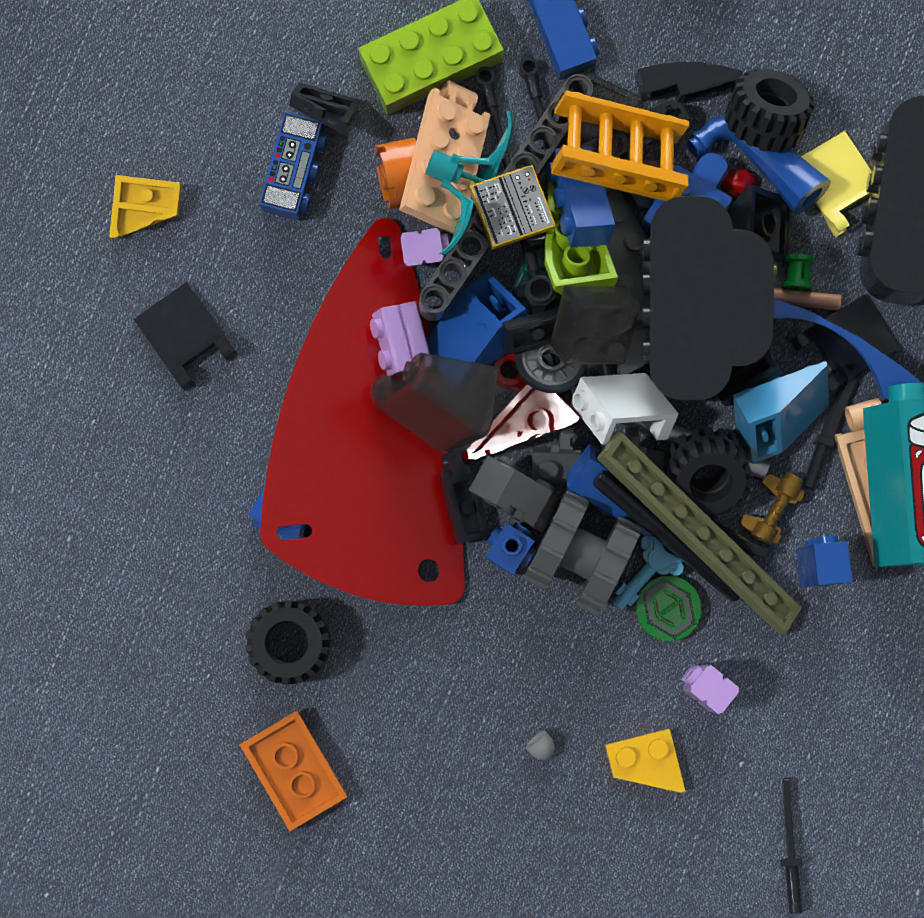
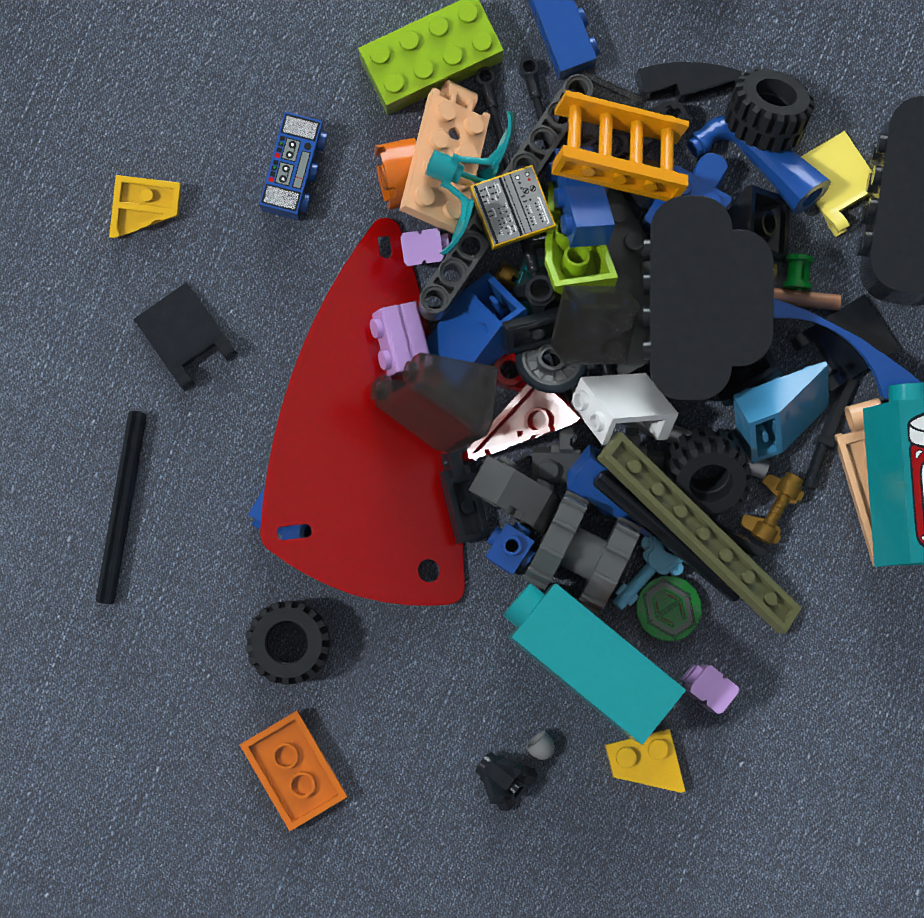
(121, 507): none -> black axle
(325, 106): black wing -> none
(504, 779): none -> black rock
(505, 274): none -> pearl gold hinge
(592, 660): none -> teal brick
(737, 181): red piece -> none
(791, 863): black sword -> none
(823, 562): blue brick -> none

